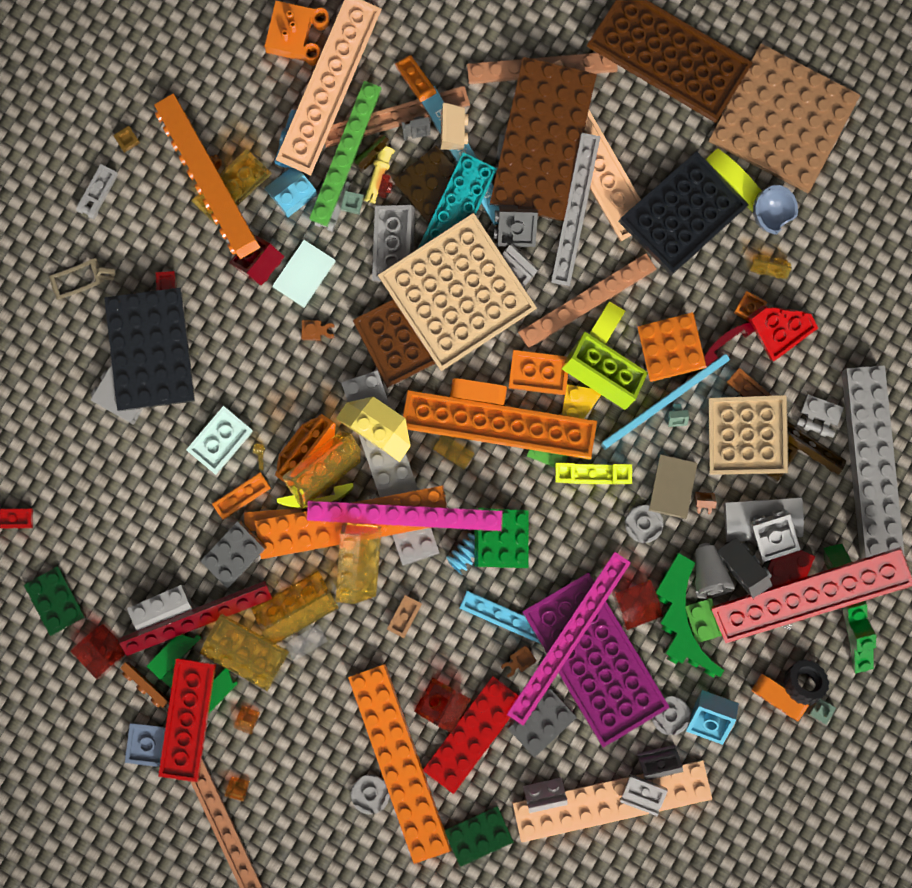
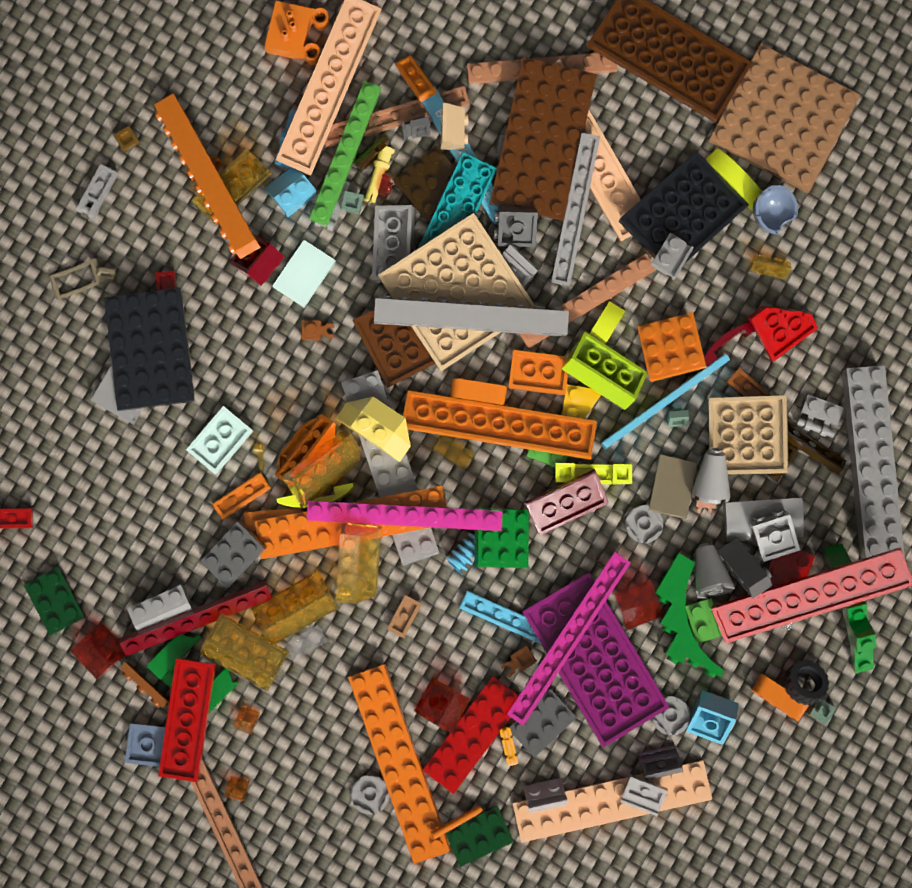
(456, 822): none -> orange bar
(471, 317): none -> light grey brick
(508, 746): none -> light orange axle
(566, 502): none -> tile
(672, 256): none -> light grey plate
(712, 478): none -> light grey cone
(748, 305): orange piece -> none

